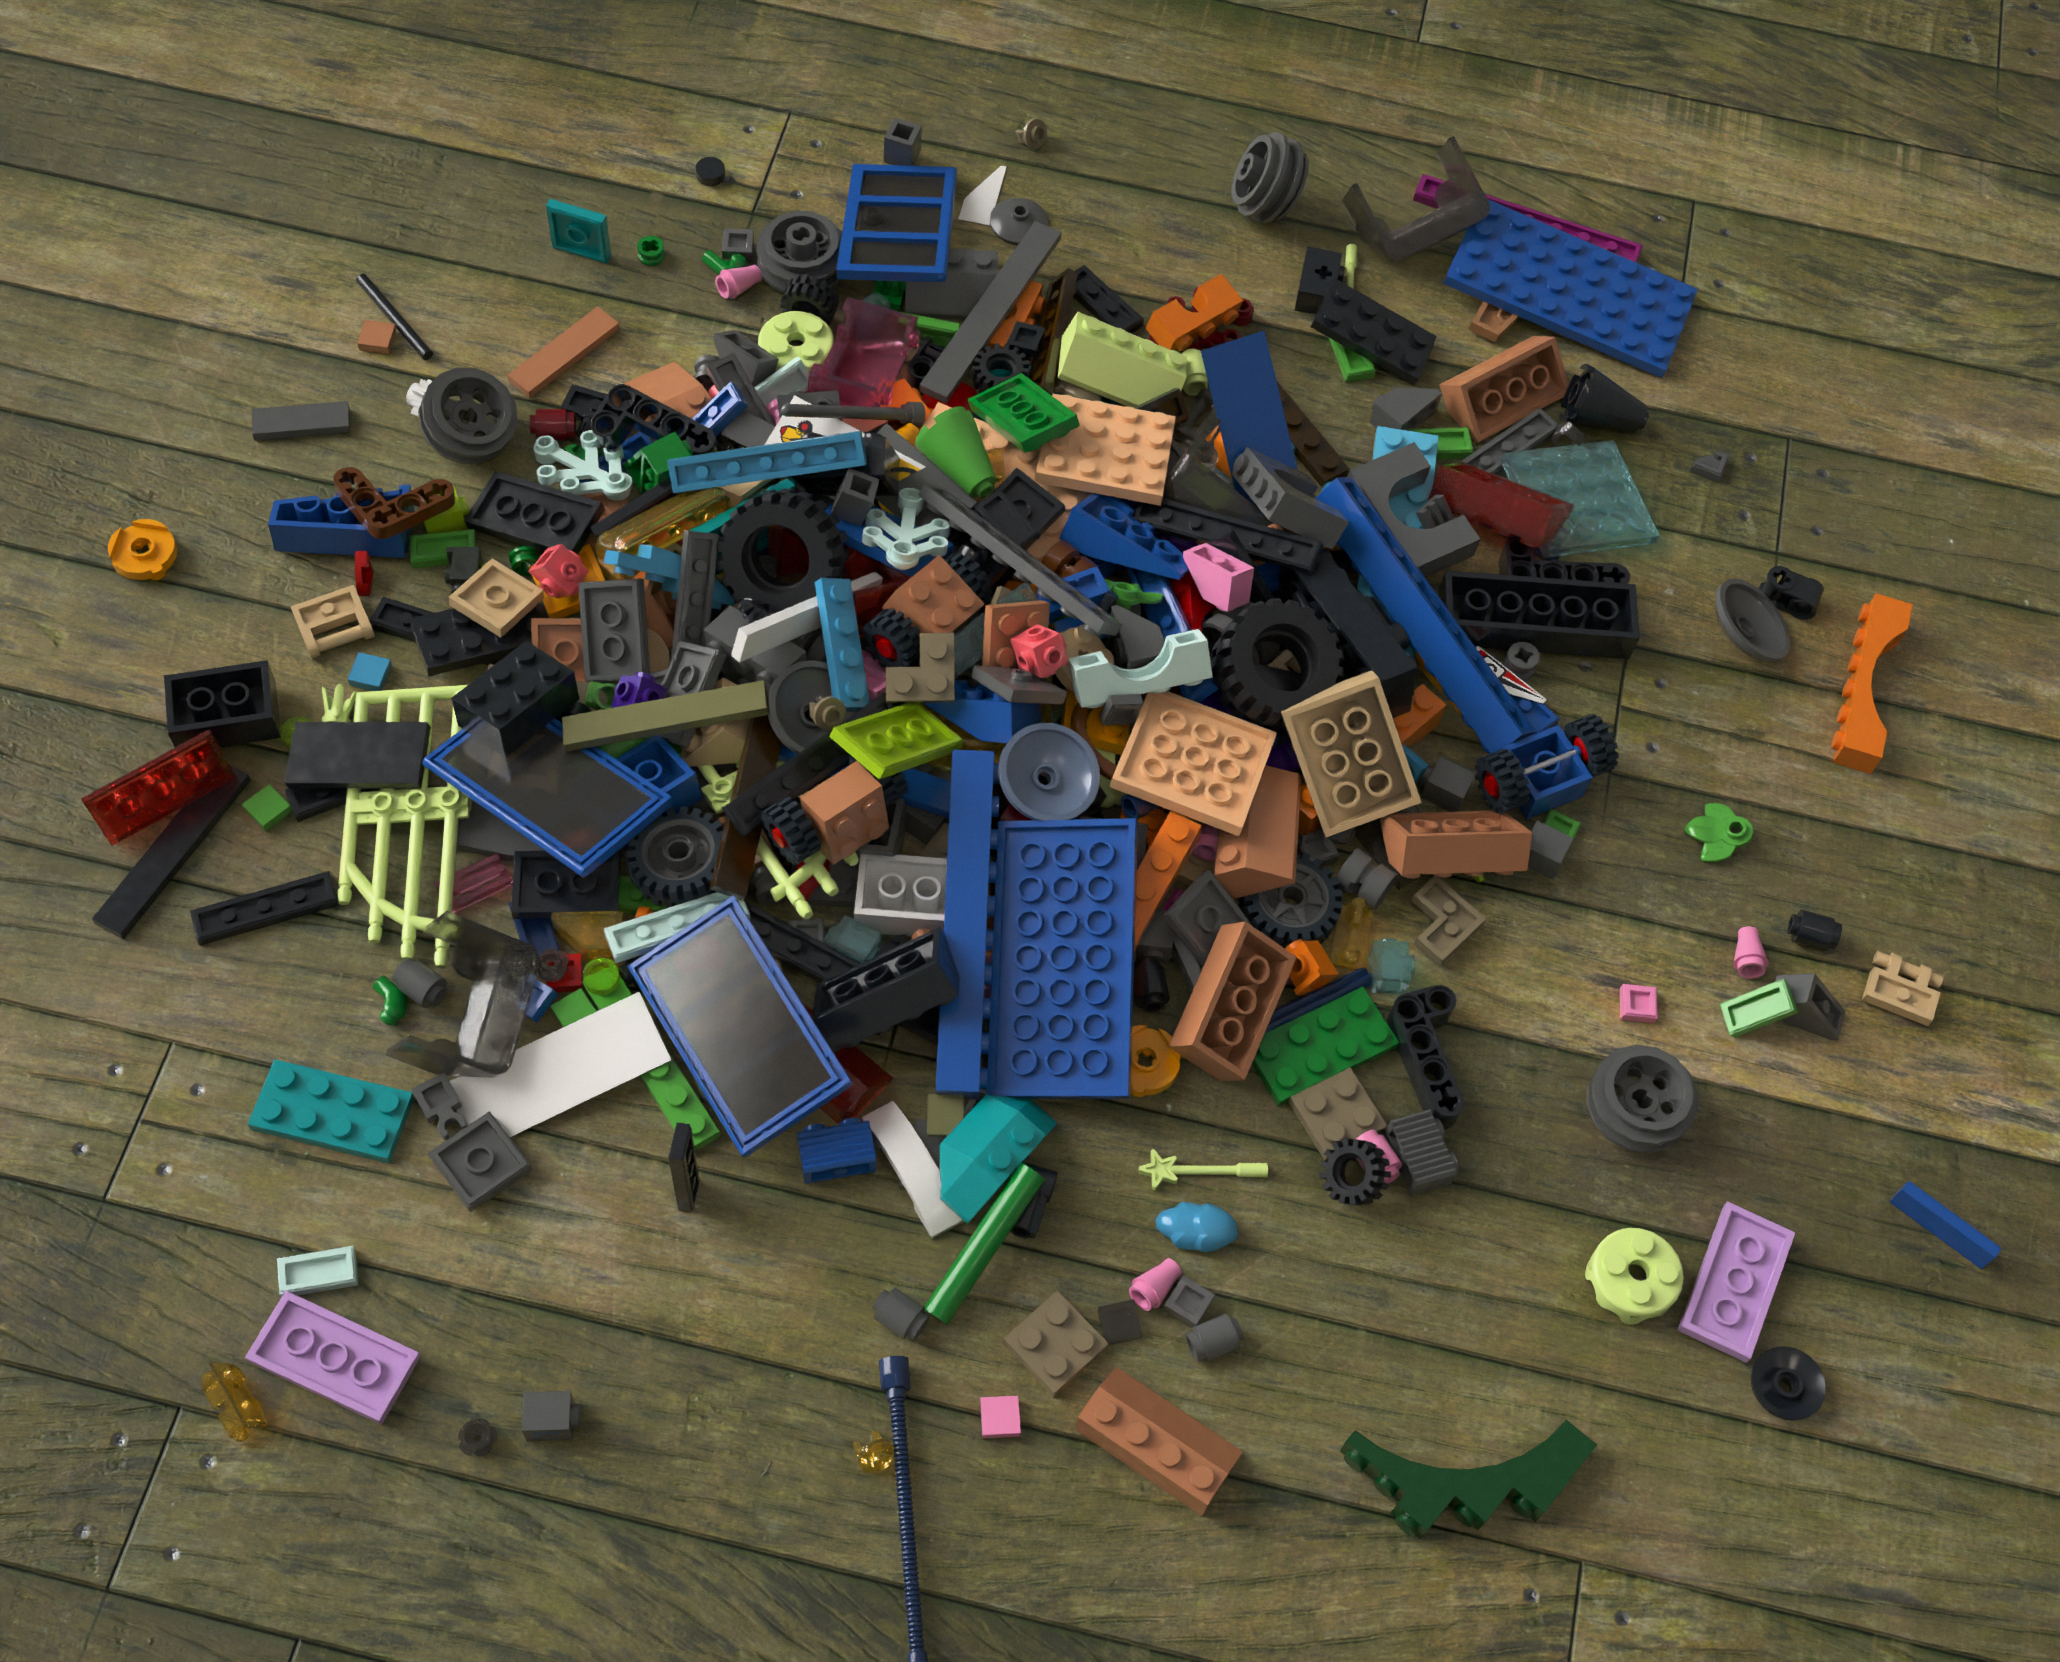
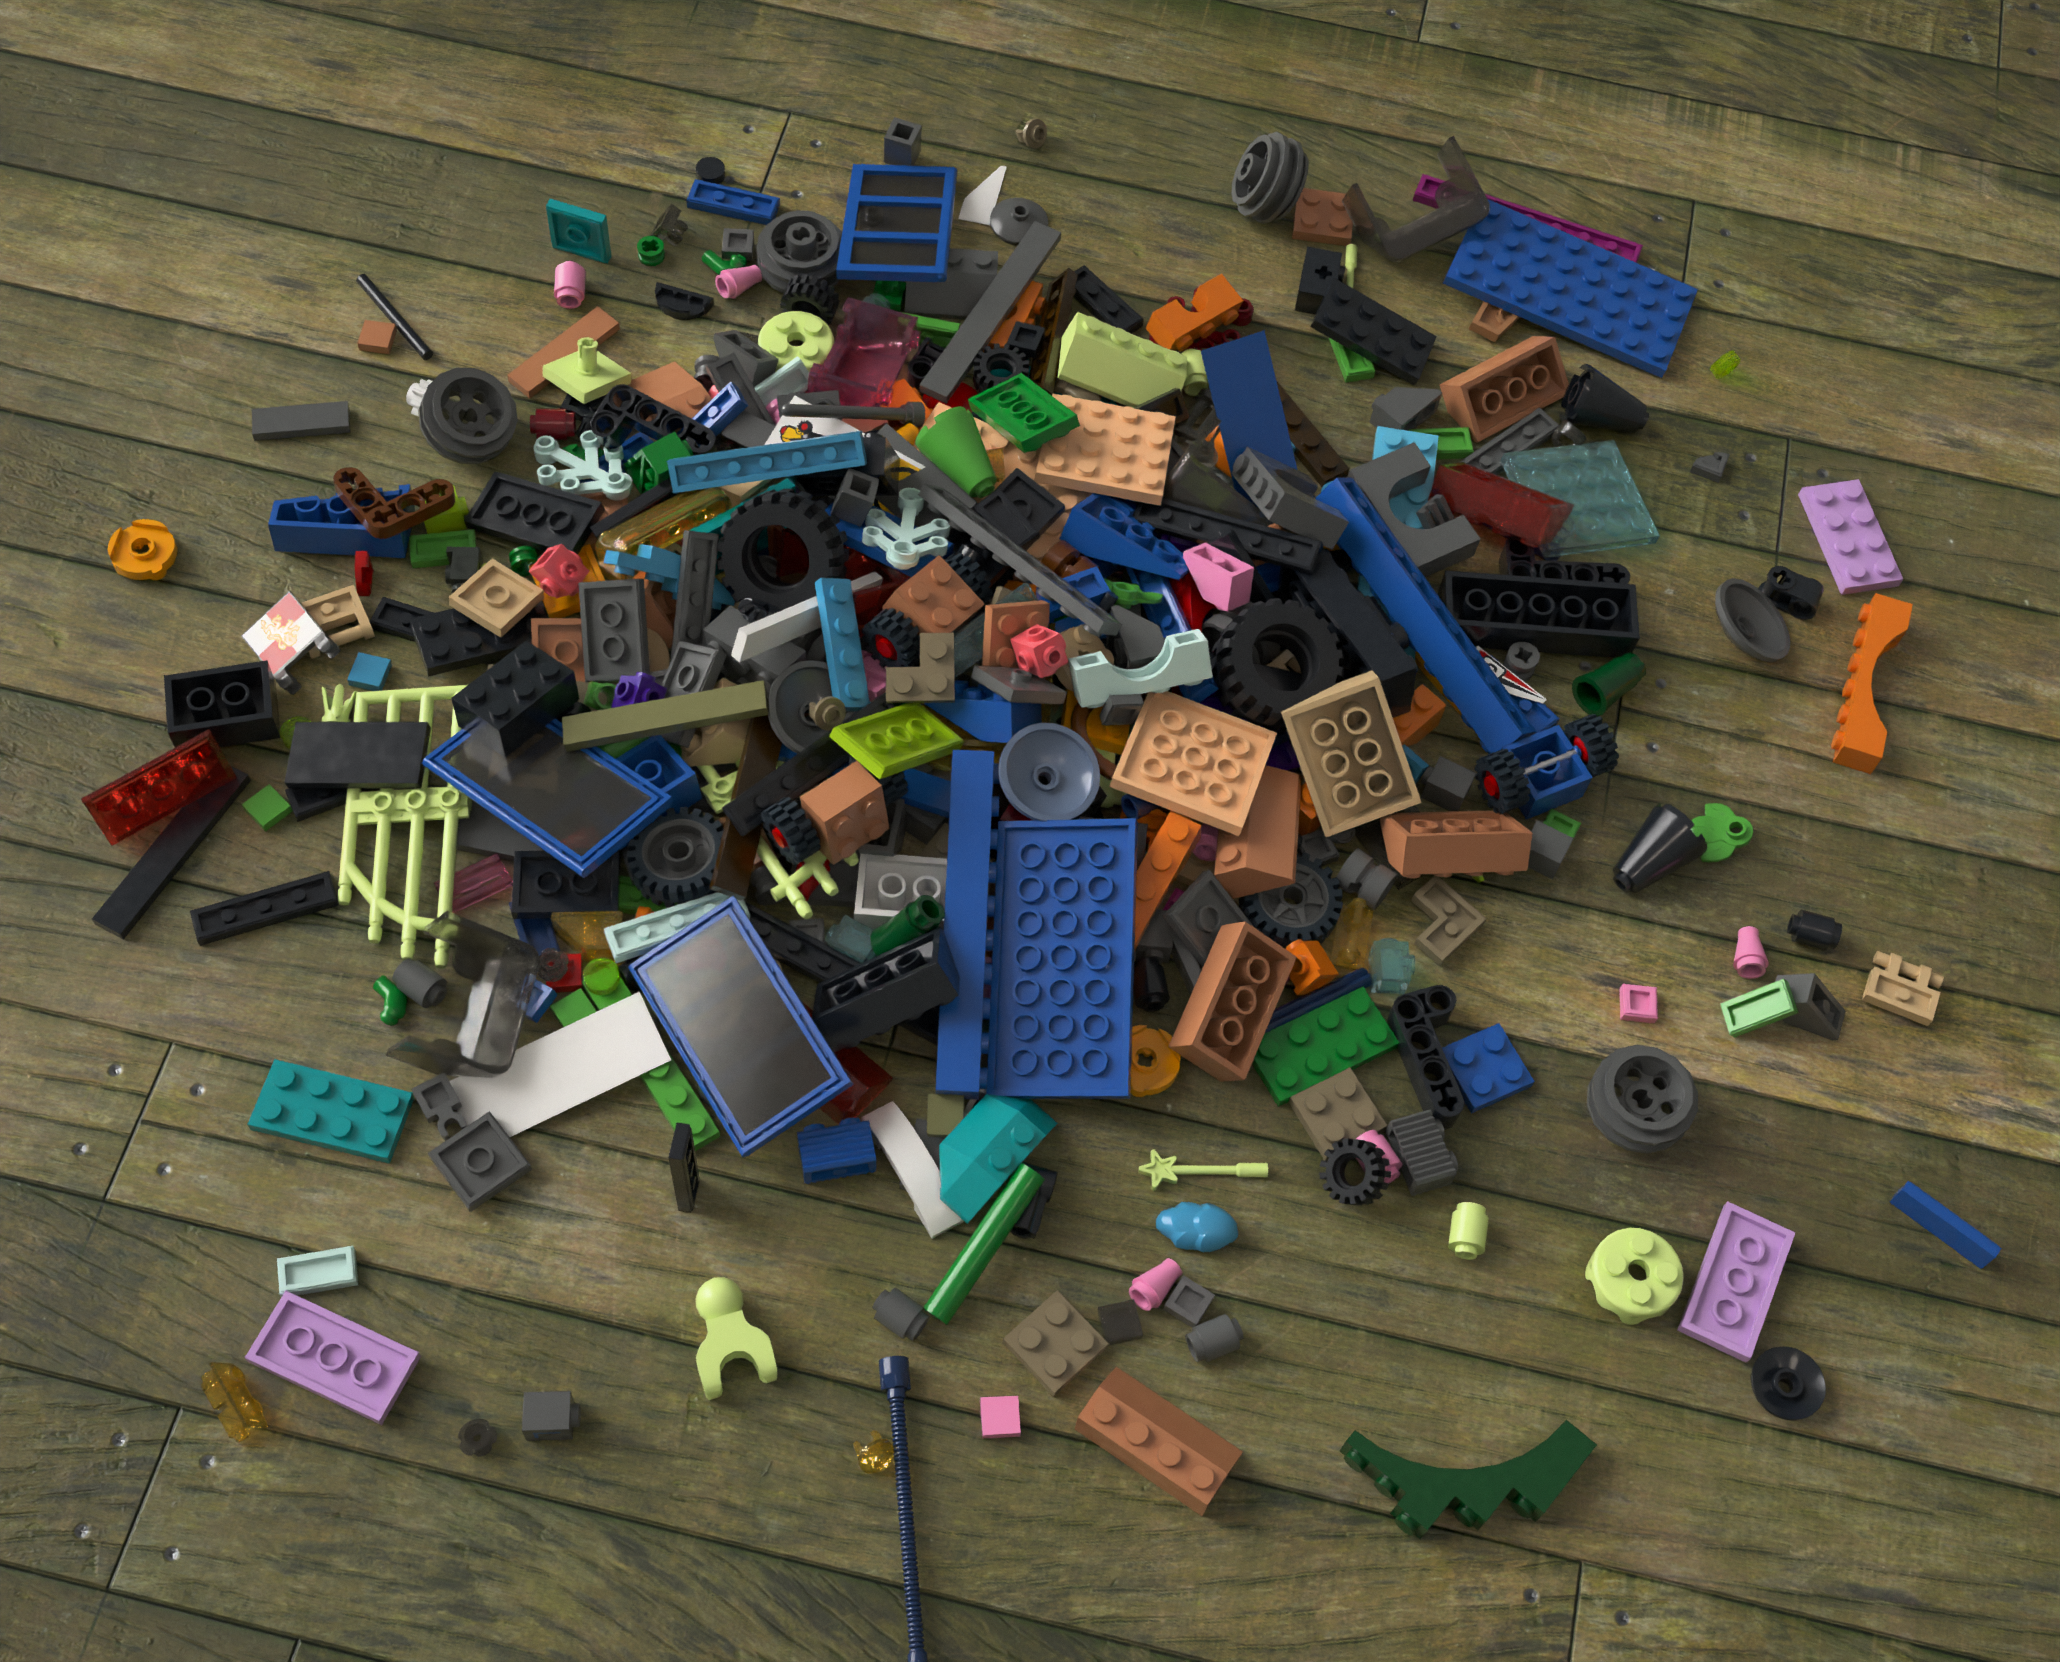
(285, 637): none -> flag
(569, 284): none -> bright pink brick
(586, 372): none -> yellowish green tile
(668, 224): none -> clear smoke tile
(682, 303): none -> black tile
(729, 1336): none -> yellowish green piece
(733, 202): none -> blue tile
(911, 922): none -> dark green plant
(1322, 218): none -> nougat plate
(1468, 1230): none -> yellowish green brick
(1487, 1068): none -> blue plate
(1608, 683): none -> dark green plant
(1658, 849): none -> black cone
(1725, 364): none -> clear neon green tile
(1850, 537): none -> lavender plate

